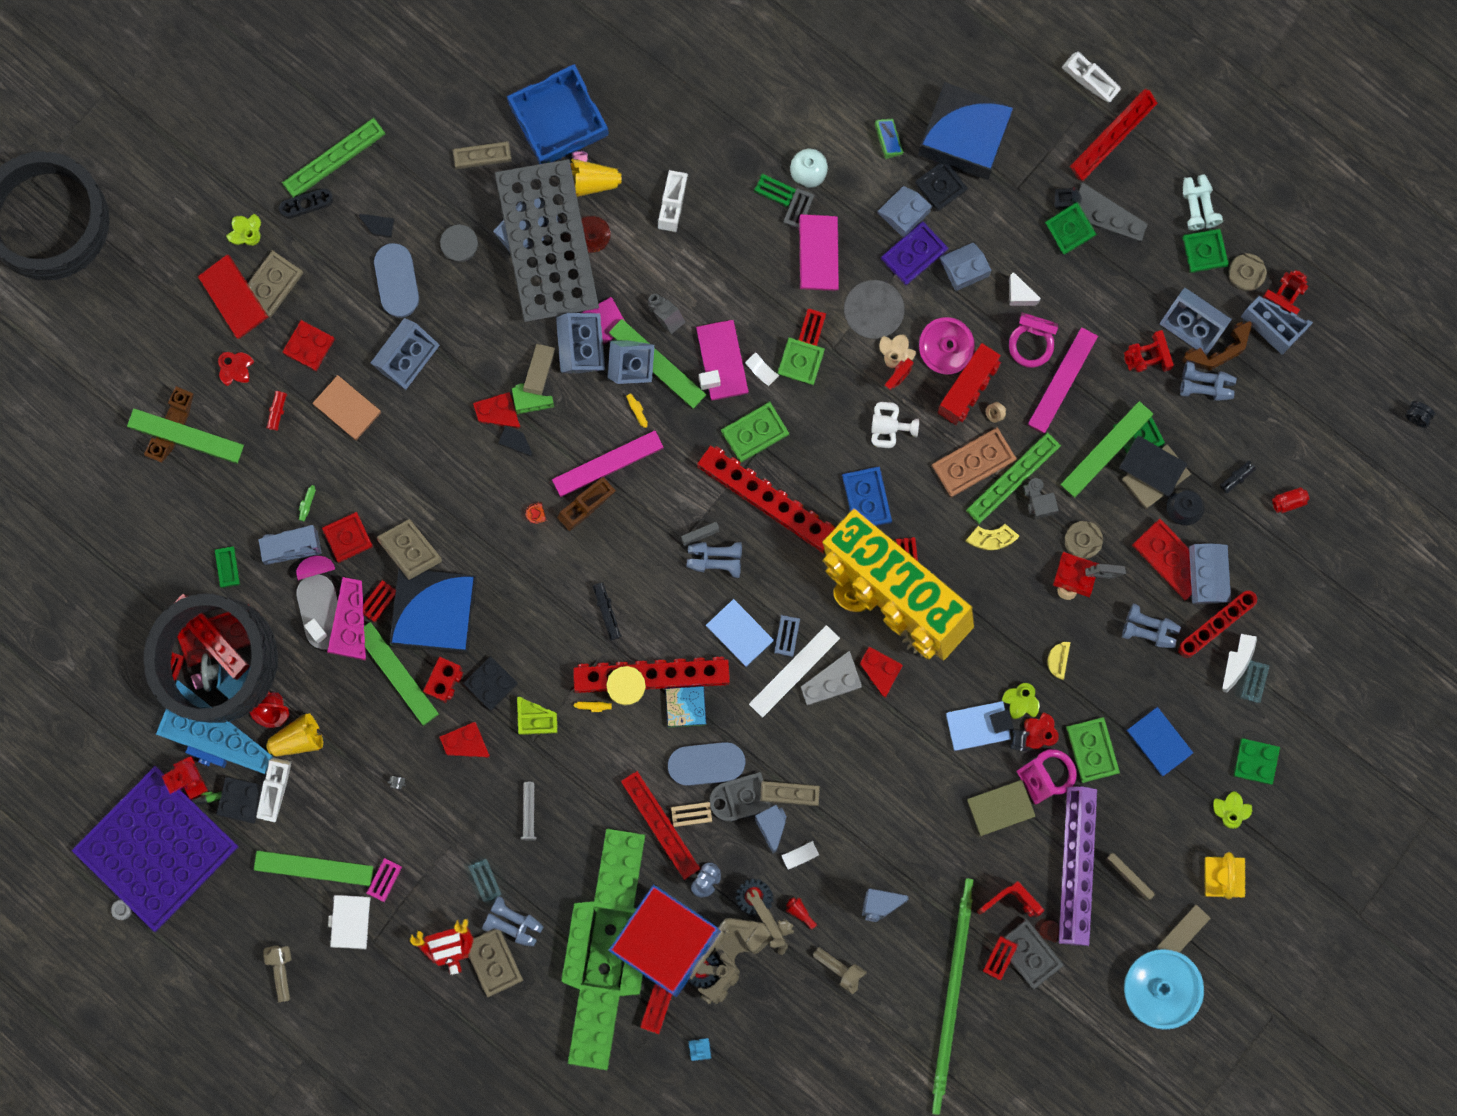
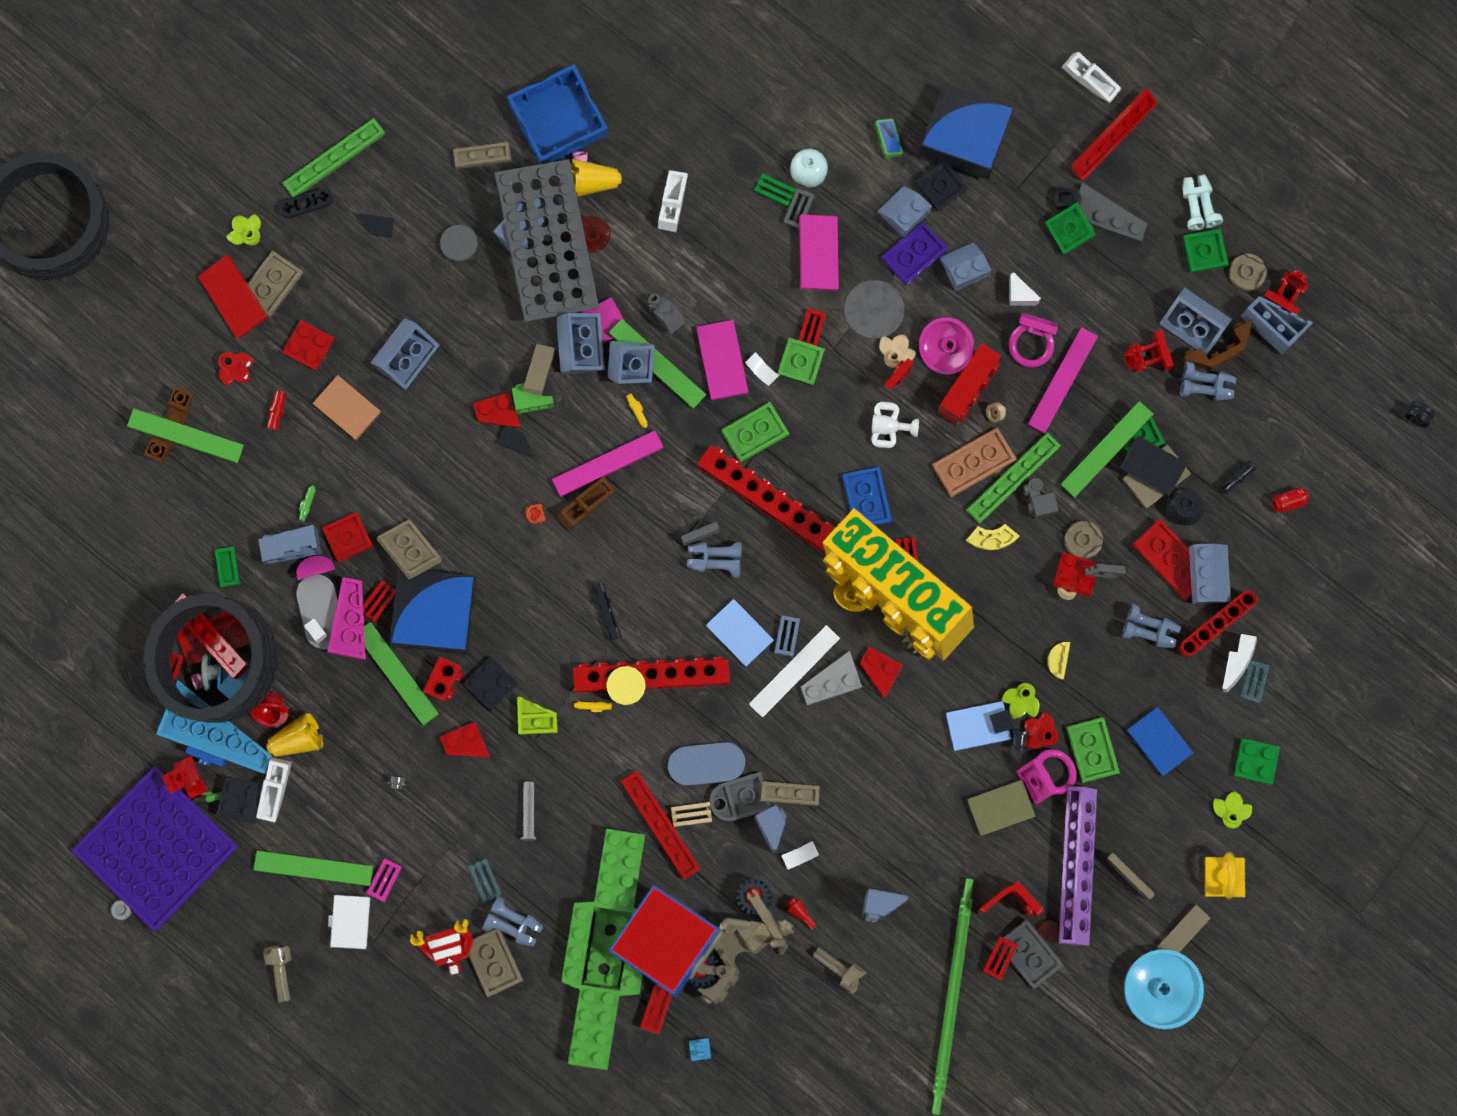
(396, 280): sand blue tile -> none
(685, 706): tile -> none
(709, 380): white piece -> none
(709, 875): sand blue piece -> none

